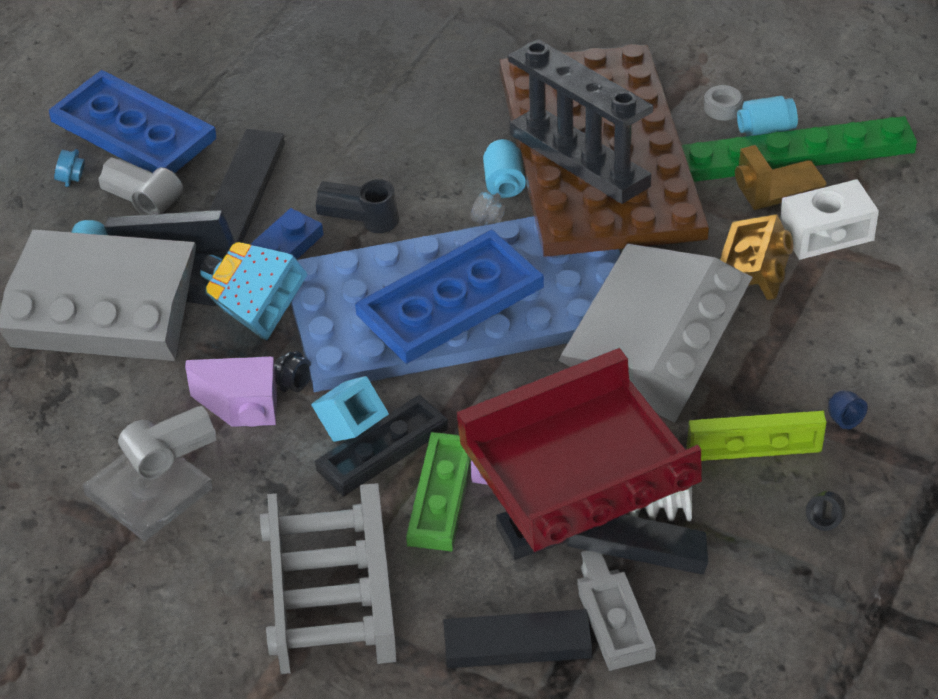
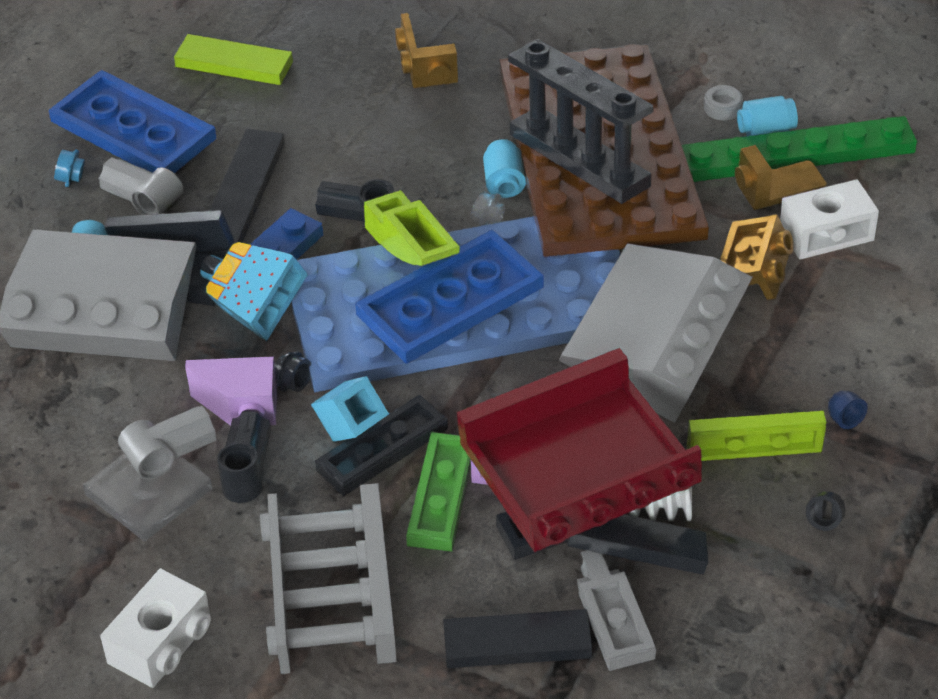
(156, 628): none -> white brick
(233, 59): none -> lime tile
(243, 457): none -> black piece
(408, 229): none -> lime slope
(428, 64): none -> pearl gold bracket

